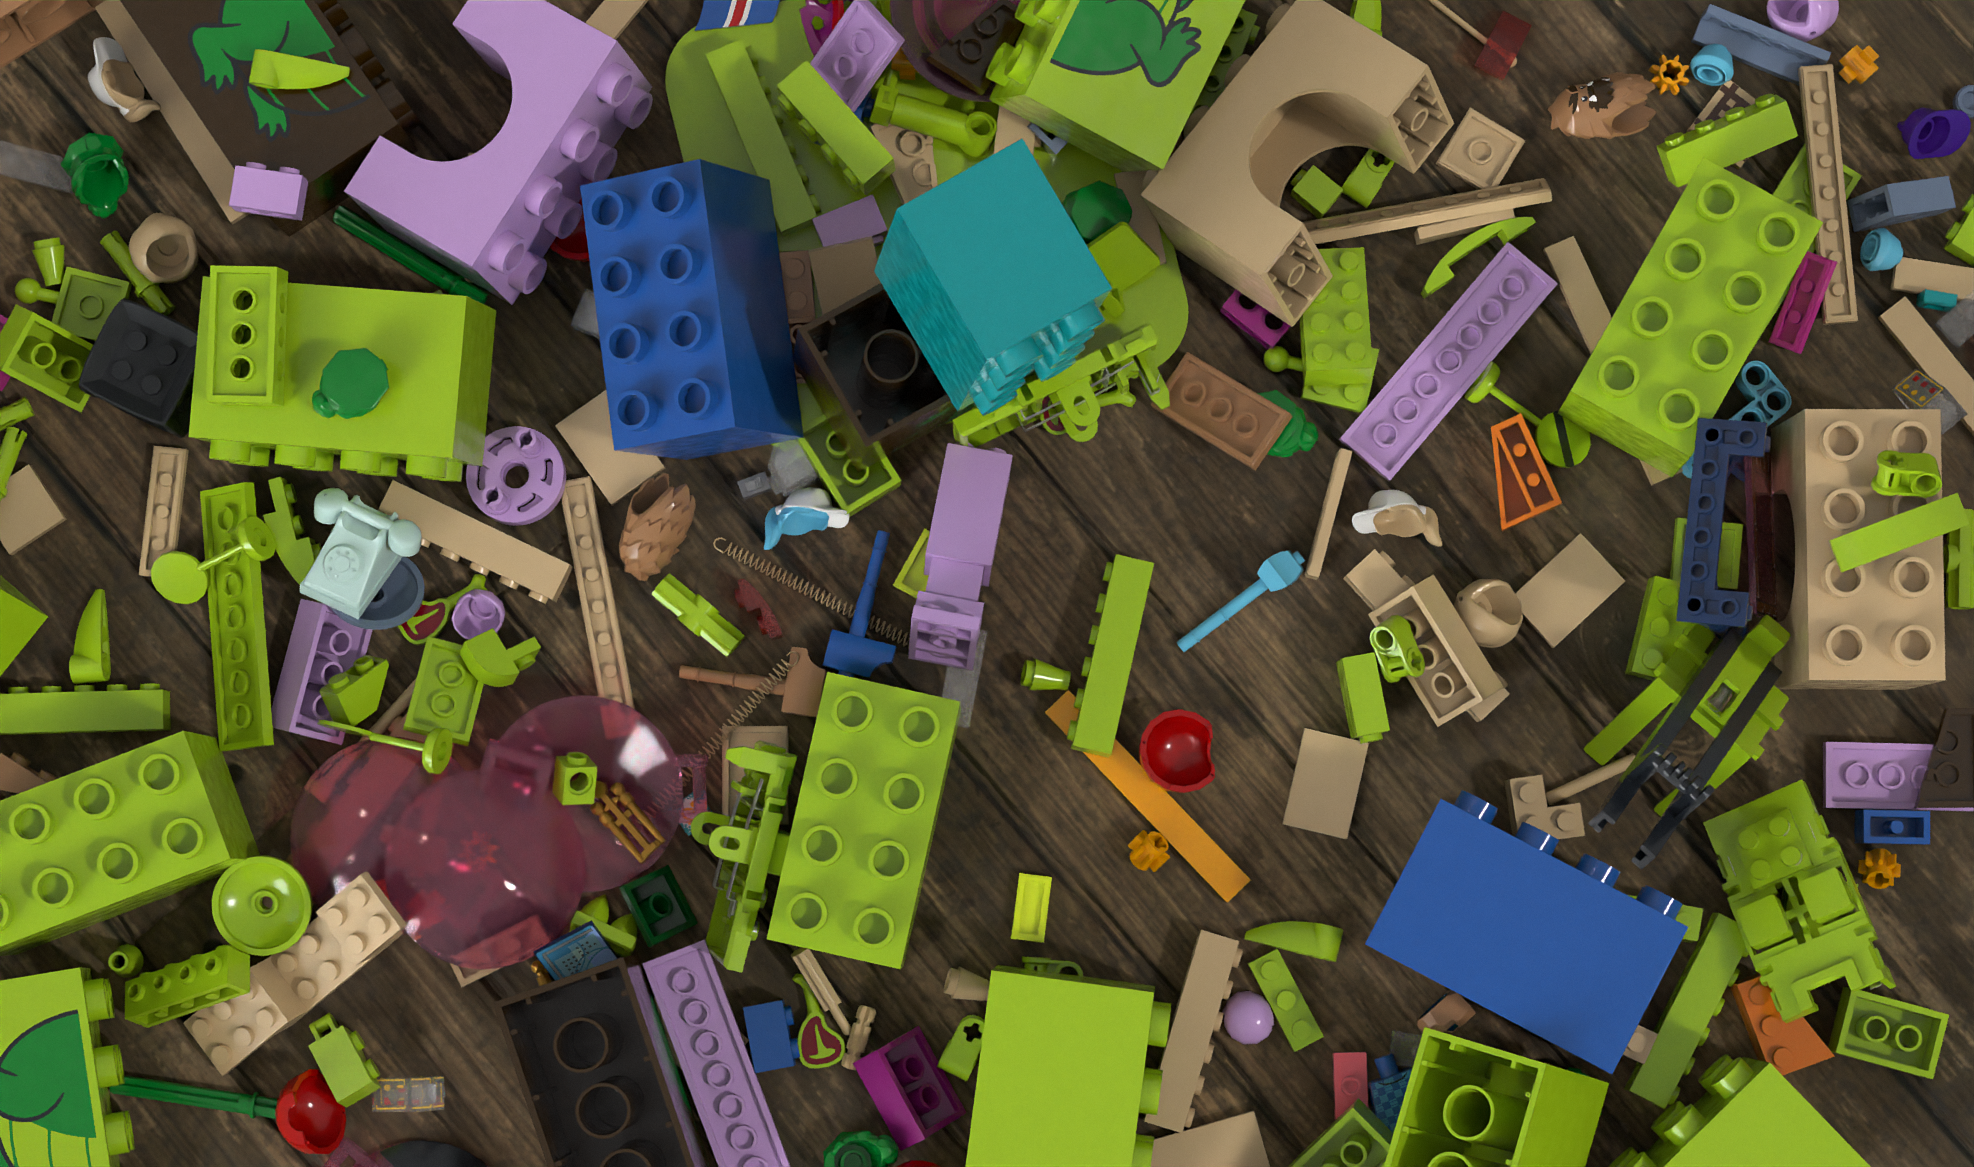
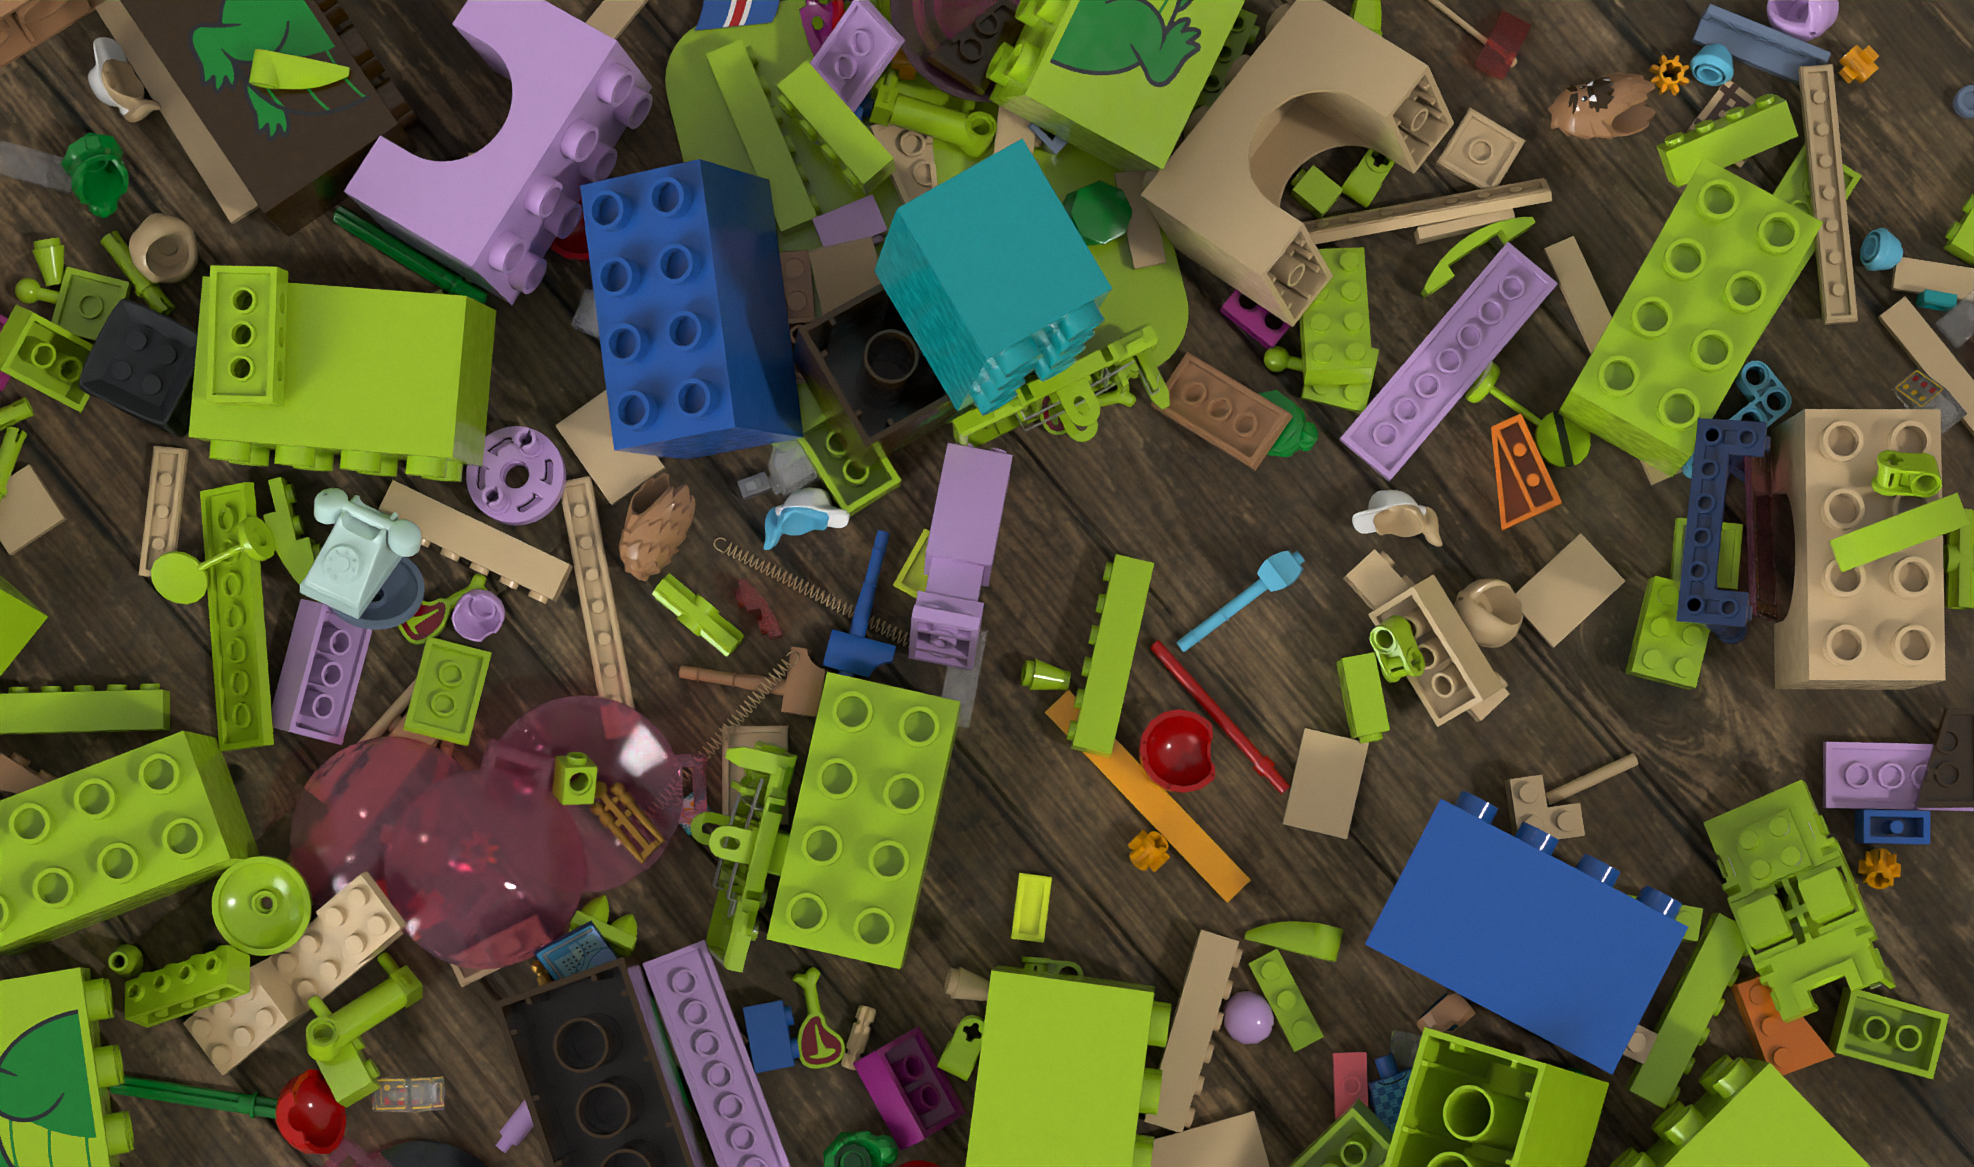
(92, 646): lime piece -> none
(268, 191): lavender brick -> none
(351, 384): green piece -> none
(357, 691): lime slope -> none
(363, 1013): none -> lime piece
(435, 749): lime piece -> none
(494, 664): lime brick -> none
(515, 1128): none -> lavender cylinder
(658, 906): dark green slope -> none
(820, 986): tan axle -> none
(1123, 260): lime bracket -> none
(1262, 764): none -> red bar
(1328, 514): tan tile -> none
(1740, 668): piece -> none
(1802, 302): dark pink tile -> none
(1901, 203): sand blue slope -> none
(1934, 132): dark purple piece -> none

